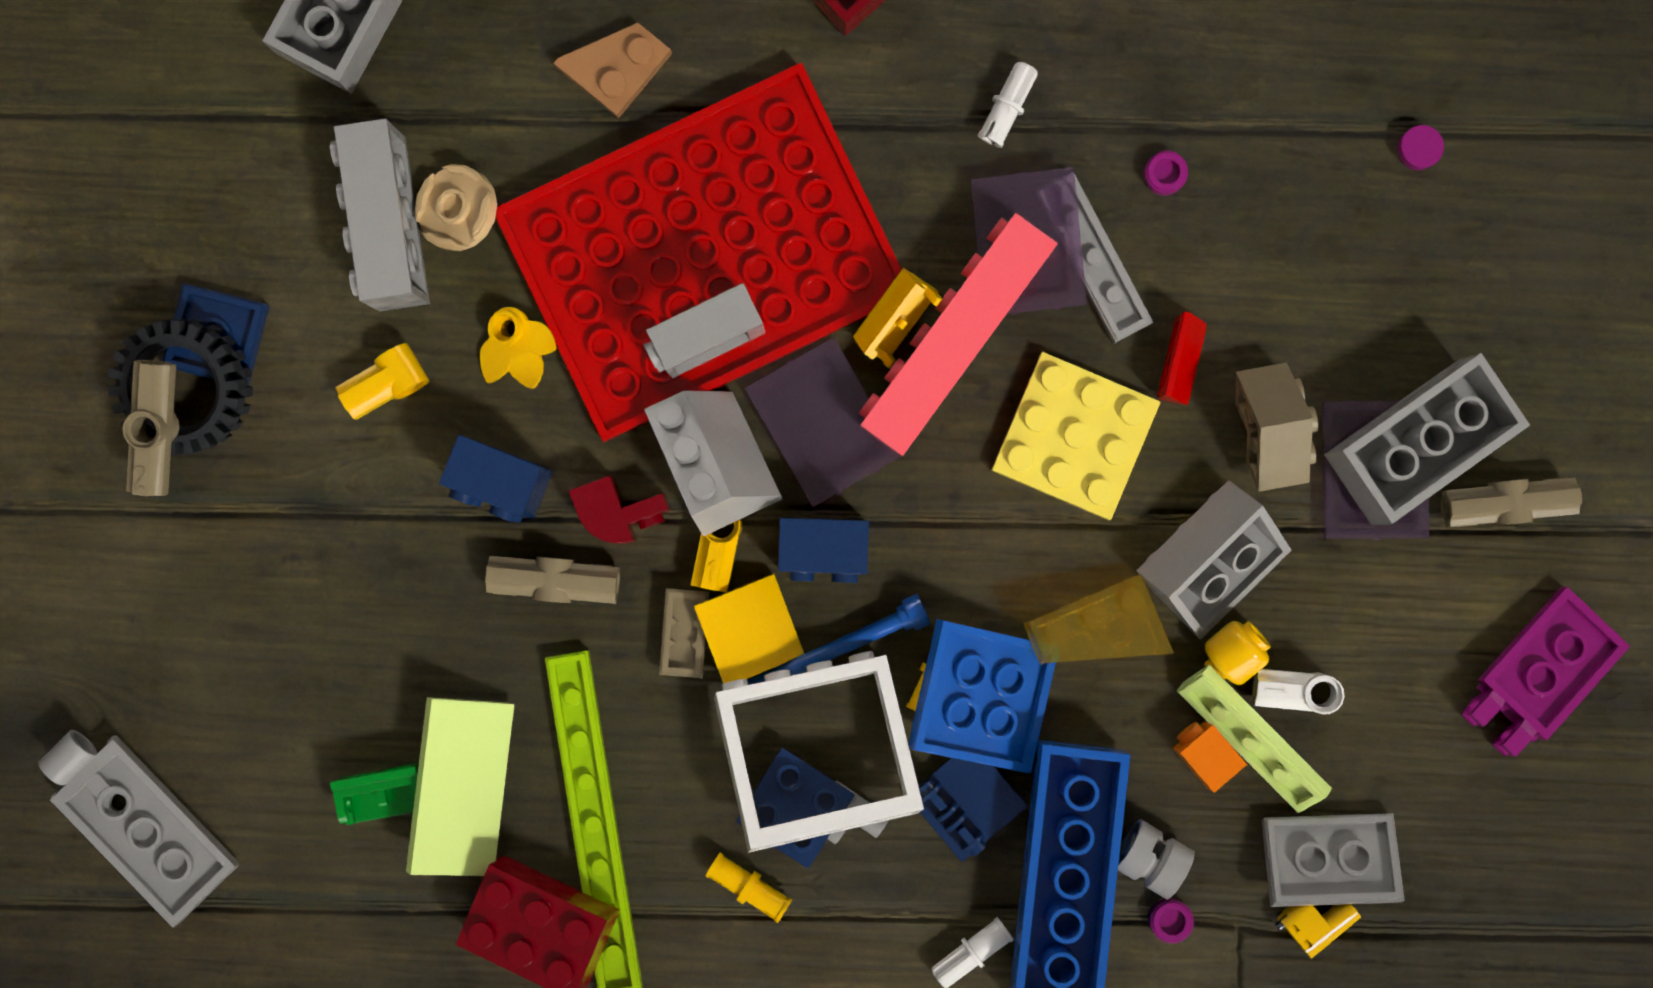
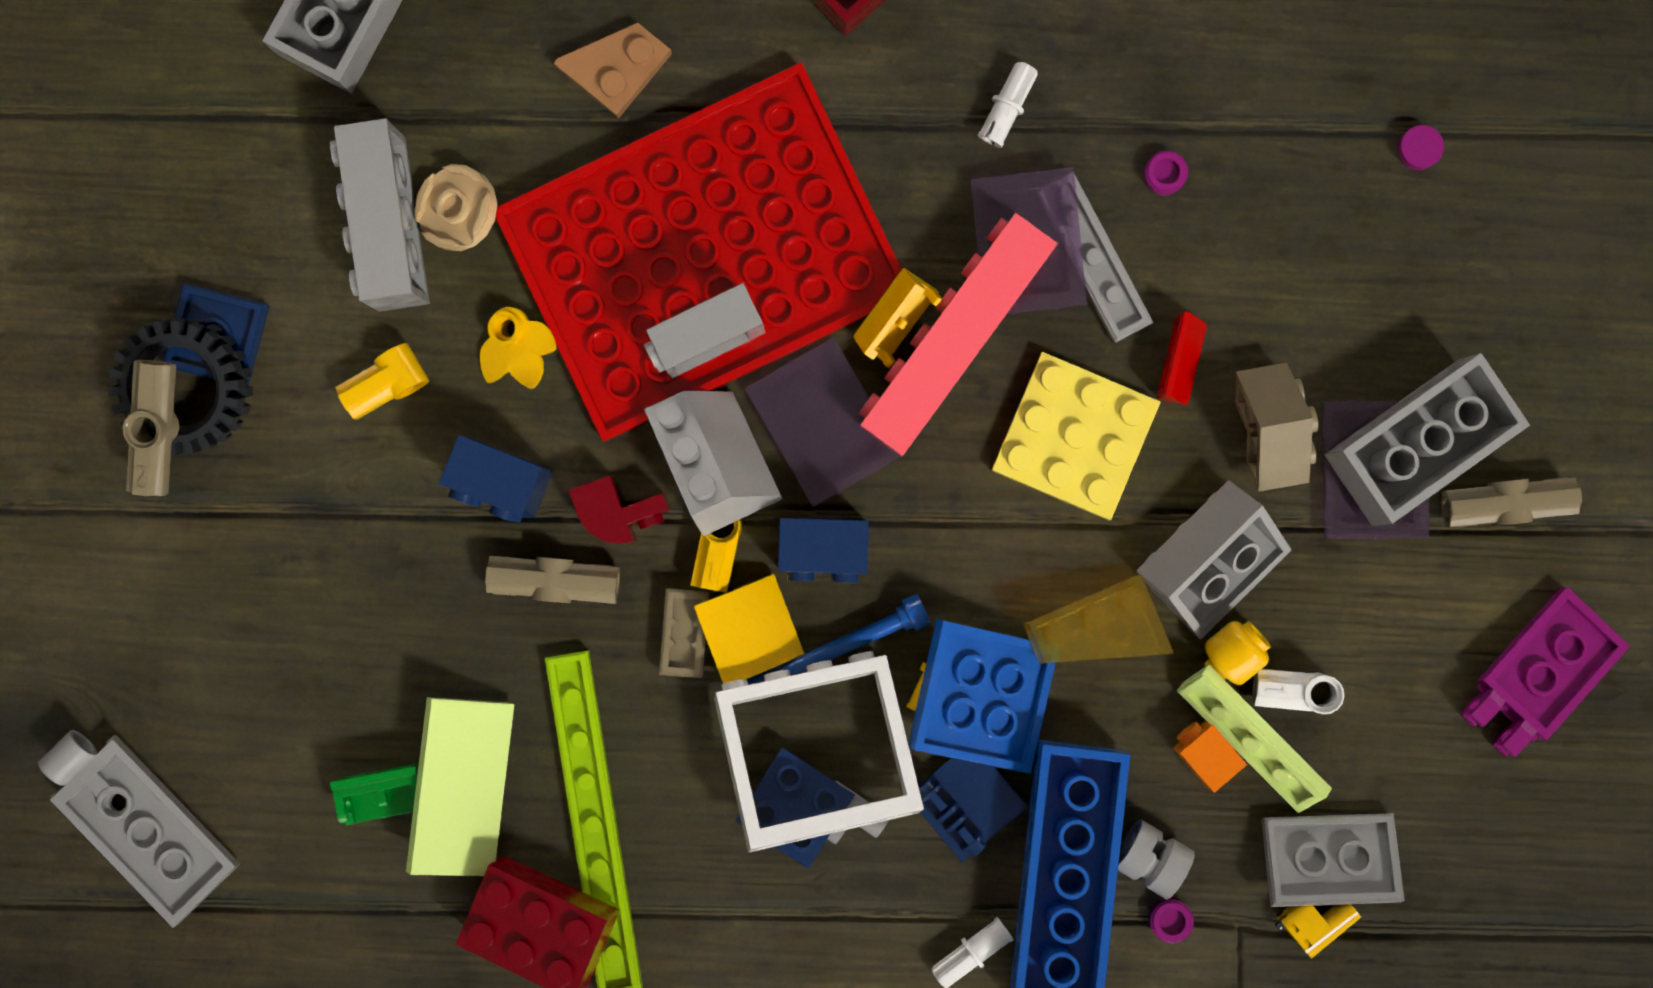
(748, 887): yellow pin -> none

